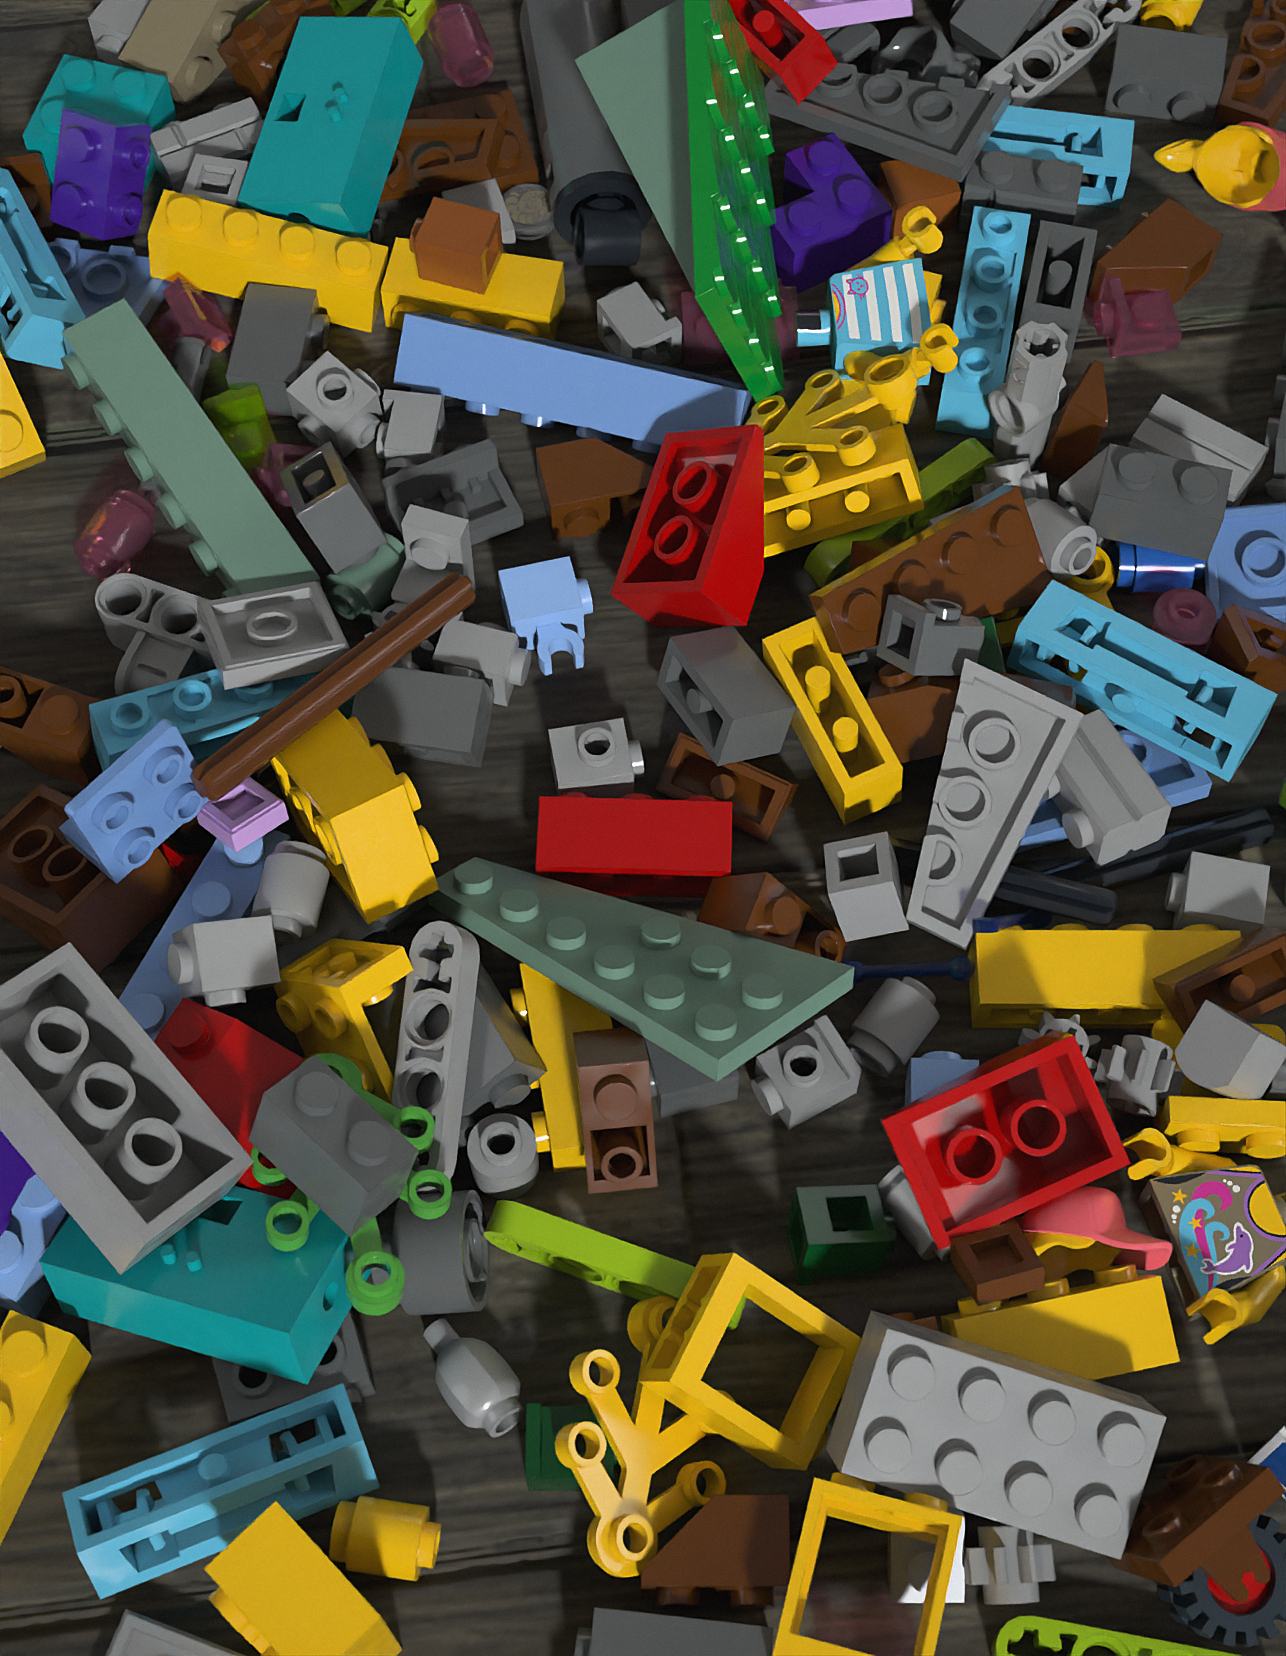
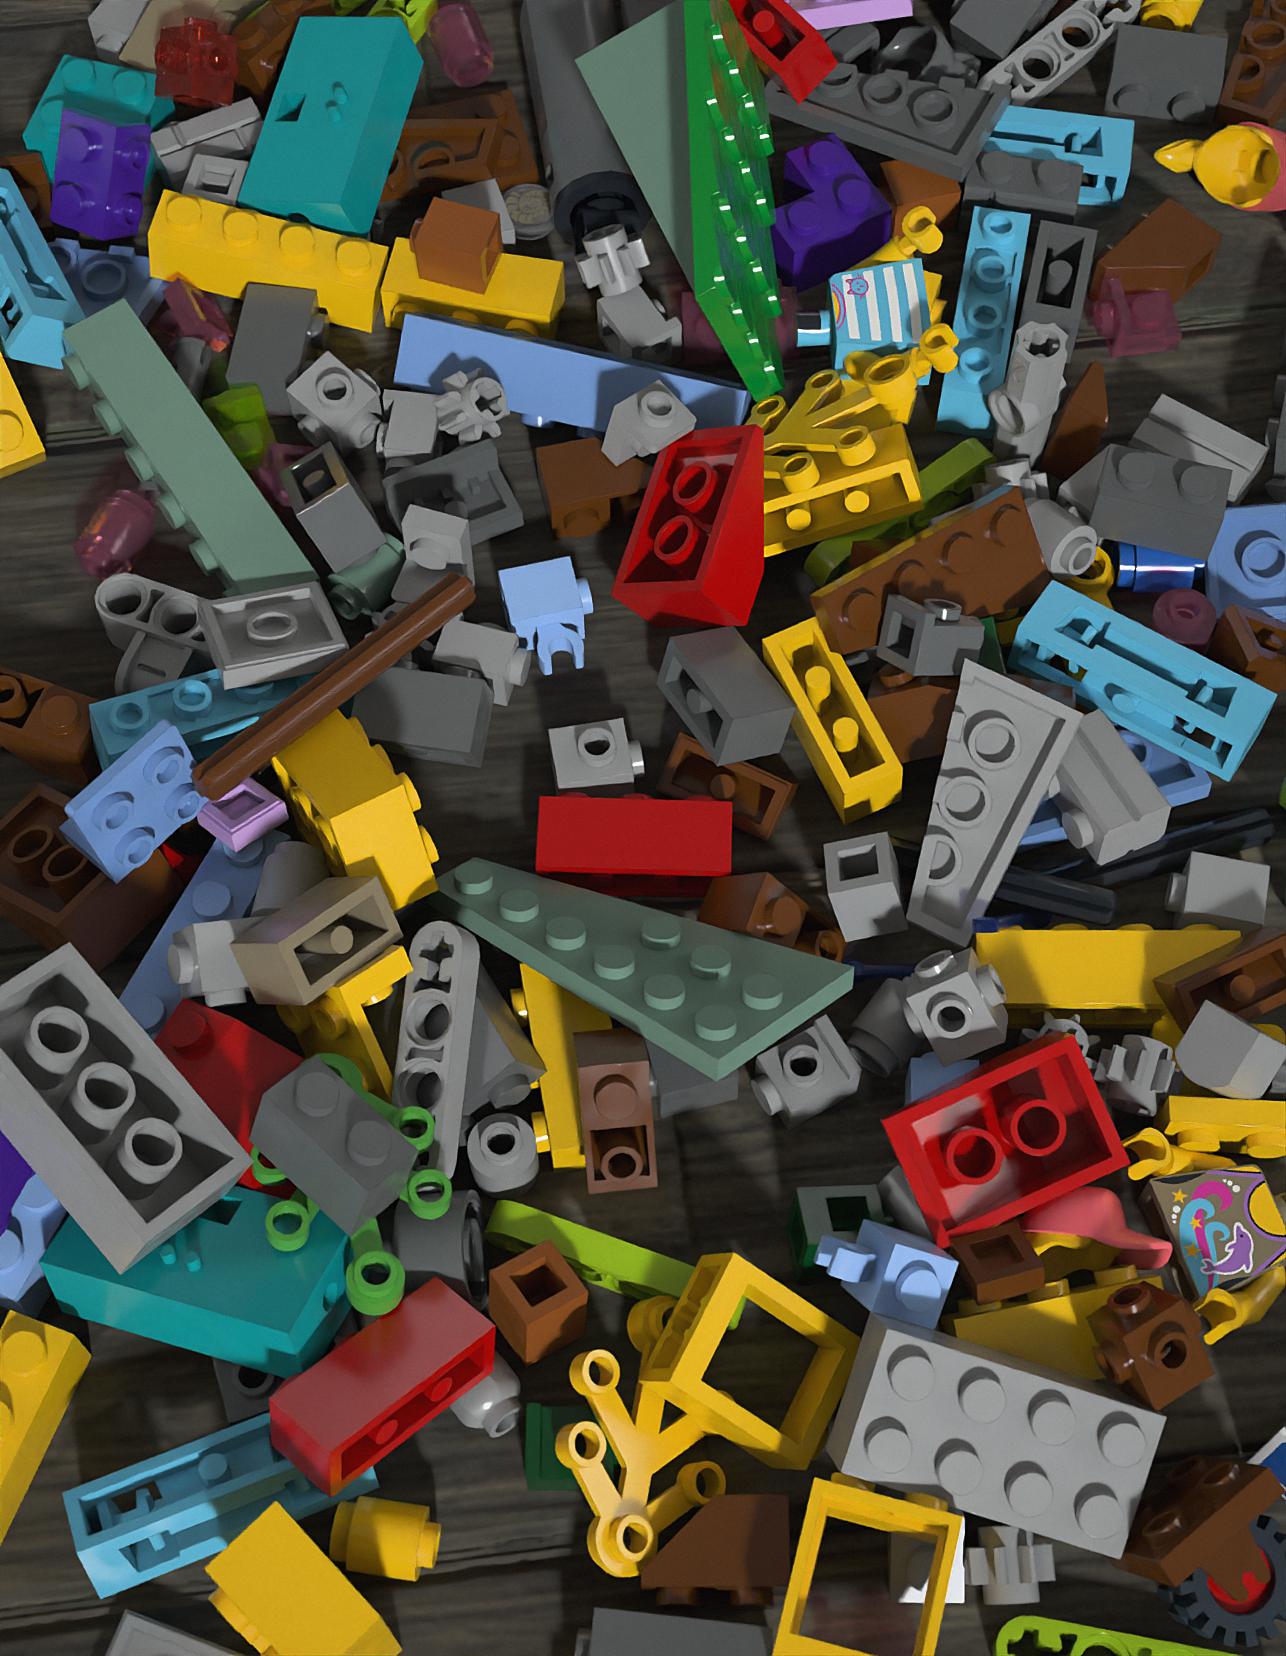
(196, 64): none -> clear red brick
(316, 940): none -> dark tan brick
(381, 1385): none -> red brick
(471, 406): none -> light grey gear
(537, 1302): none -> dark orange brick
(612, 260): none -> light grey gear
(646, 423): none -> light grey bracket
(891, 1272): none -> light blue brick
(956, 1005): none -> light grey brick
(1149, 1344): none -> reddish brown brick

